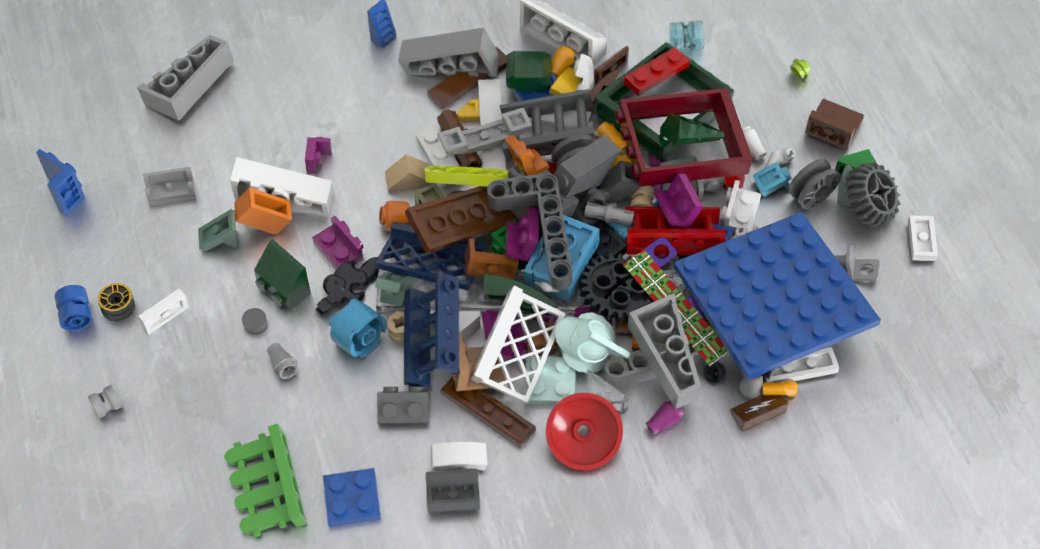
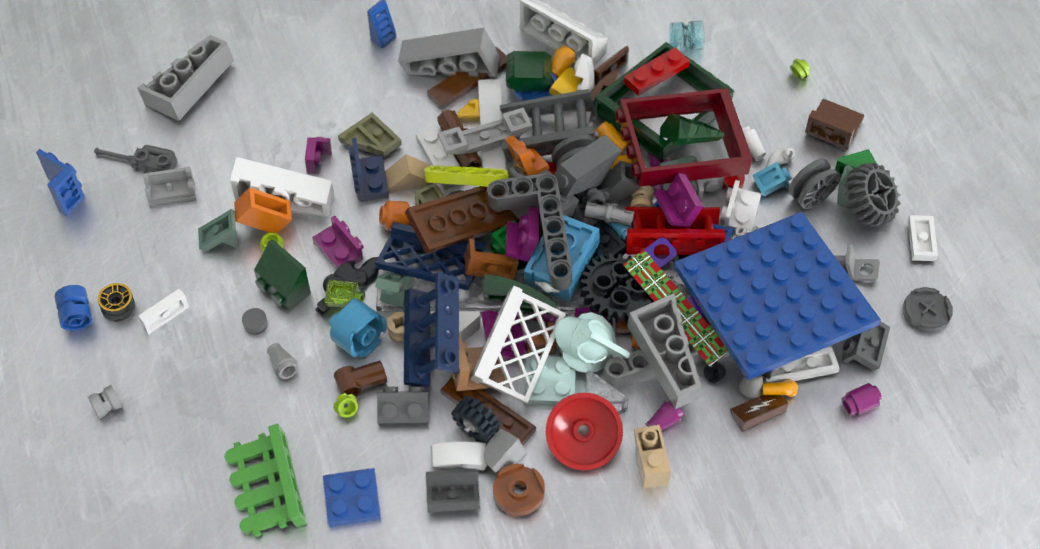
(148, 158): none -> dark grey piece
(268, 237): none -> lime plate
(341, 292): none -> clear neon green bracket
(350, 409): none -> lime plate
(354, 380): none -> reddish brown piece
(368, 175): none -> dark blue bracket
(371, 136): none -> olive wing
(475, 419): none -> black wheel
(503, 450): none -> light grey brick
(524, 477): none -> dark orange plate
(652, 456): none -> tan slope
(861, 399): none -> magenta brick
(867, 346): none -> dark grey bracket
(927, 310): none -> dark grey tile

